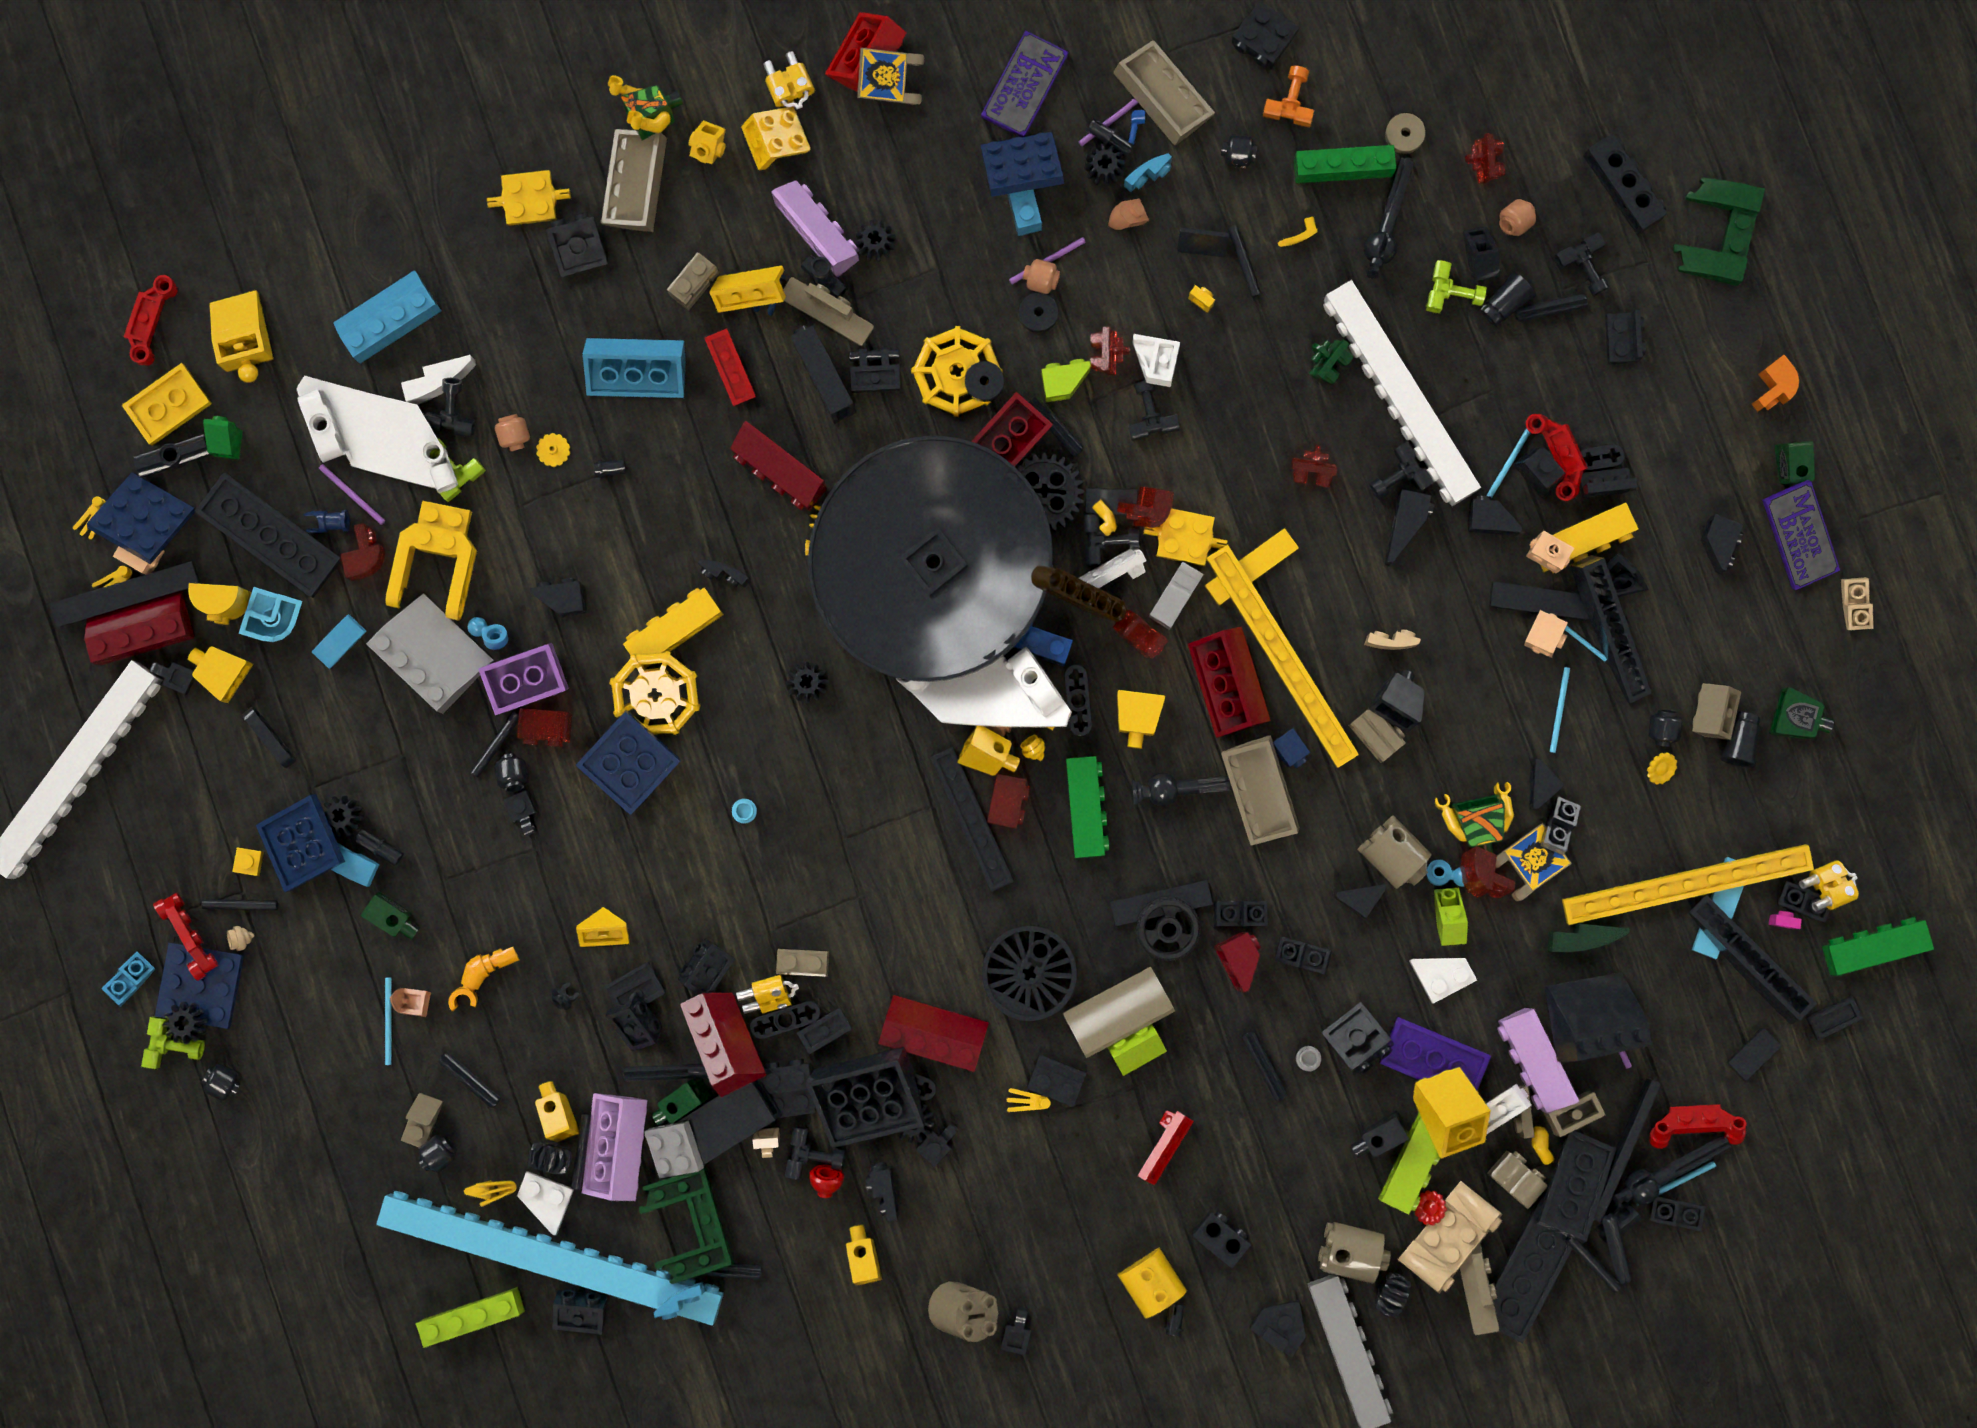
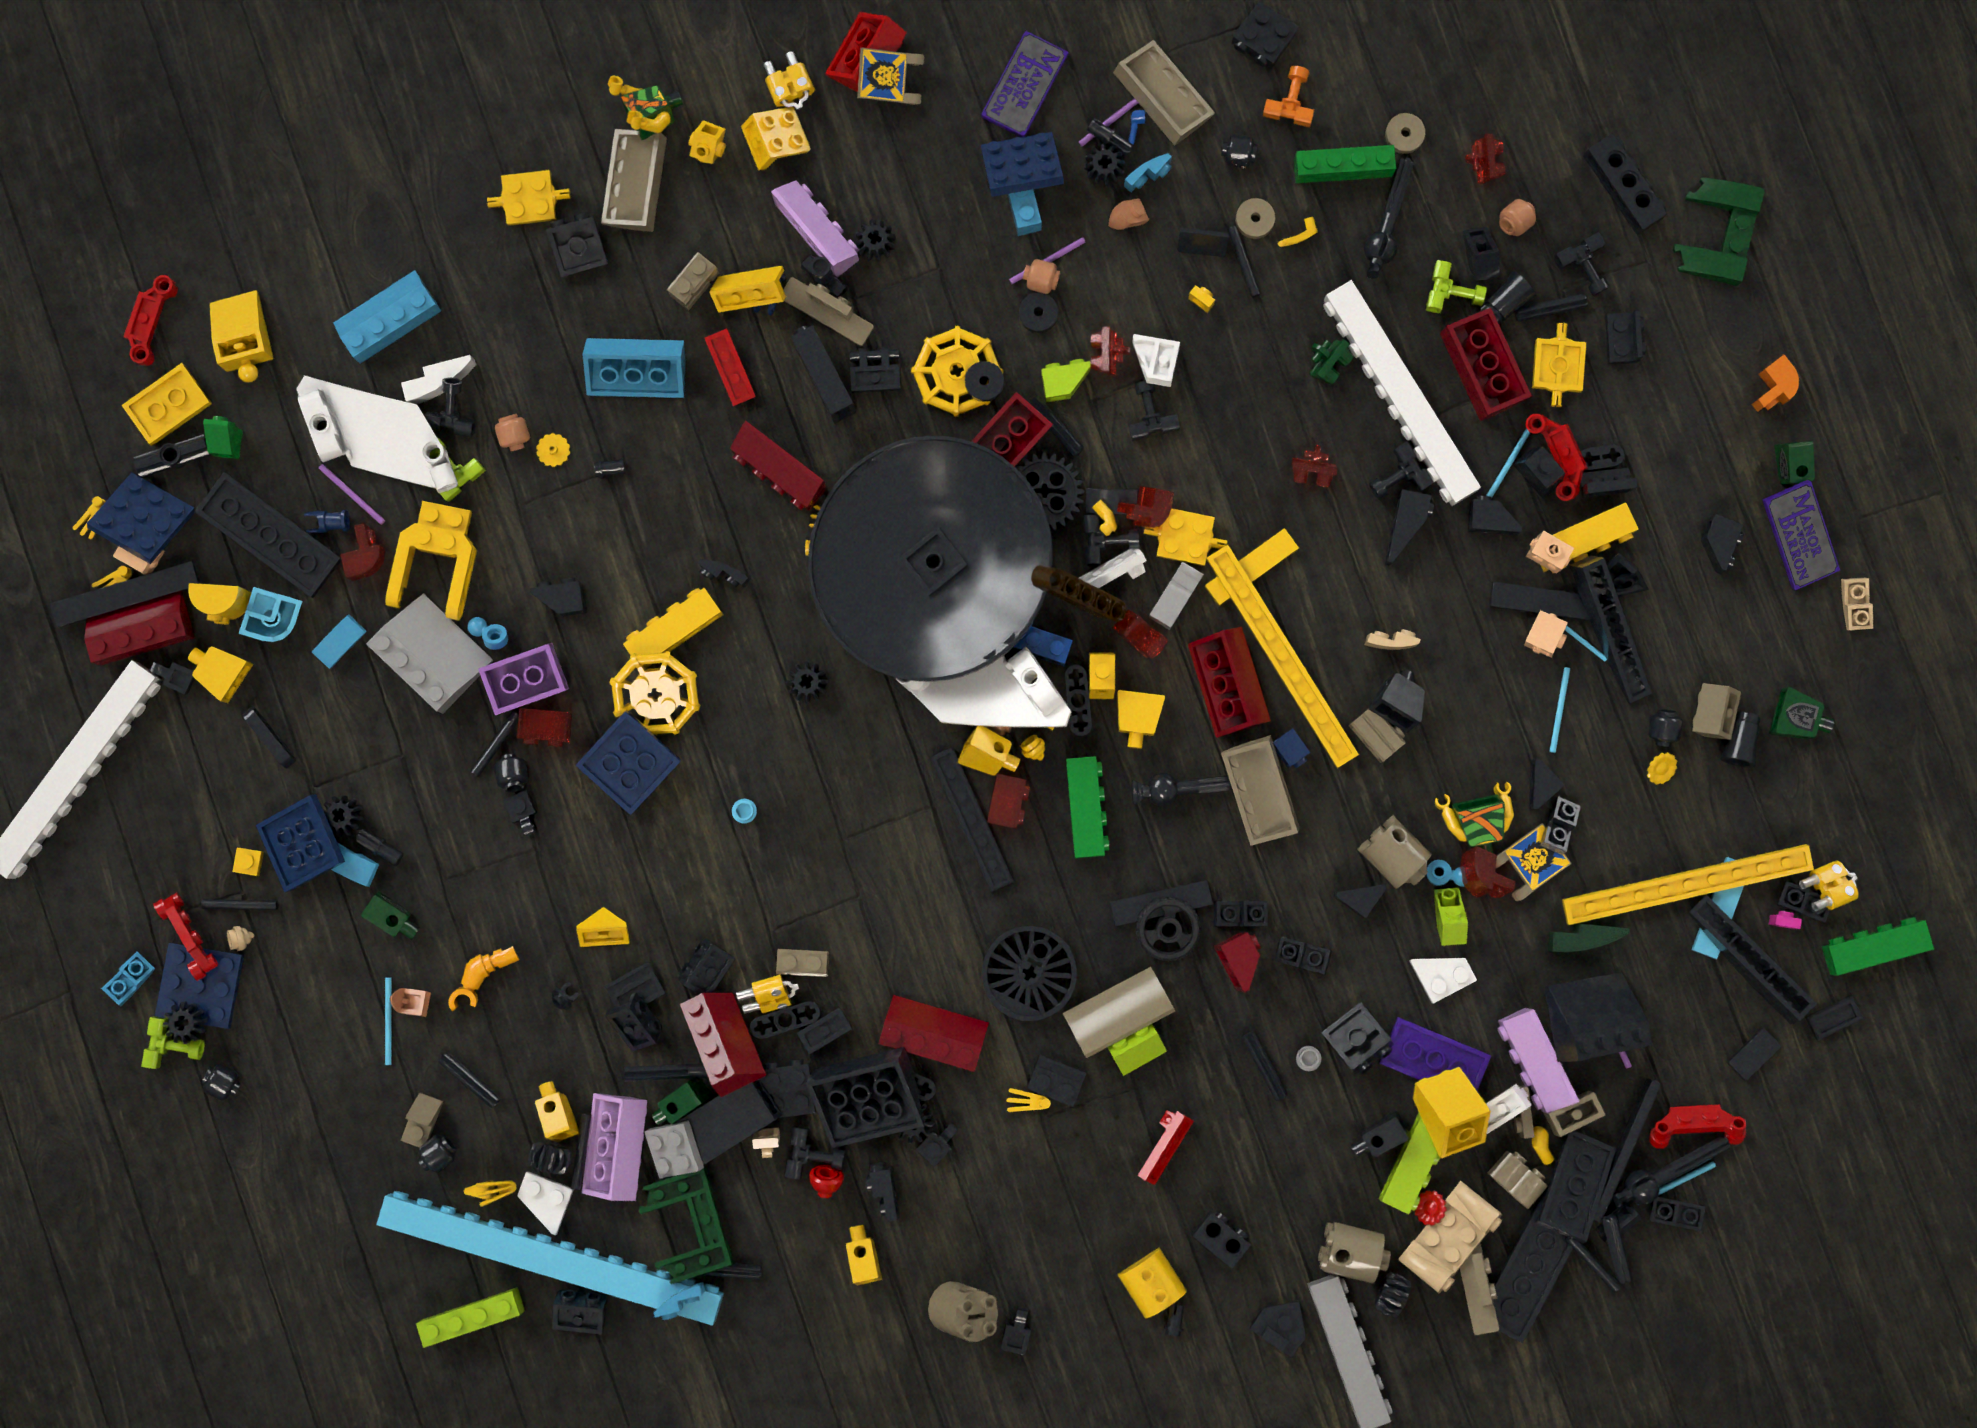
(1101, 675): none -> yellow torso
(1255, 229): none -> dark tan piece
(1485, 364): none -> dark red slope
(1559, 365): none -> yellow plate

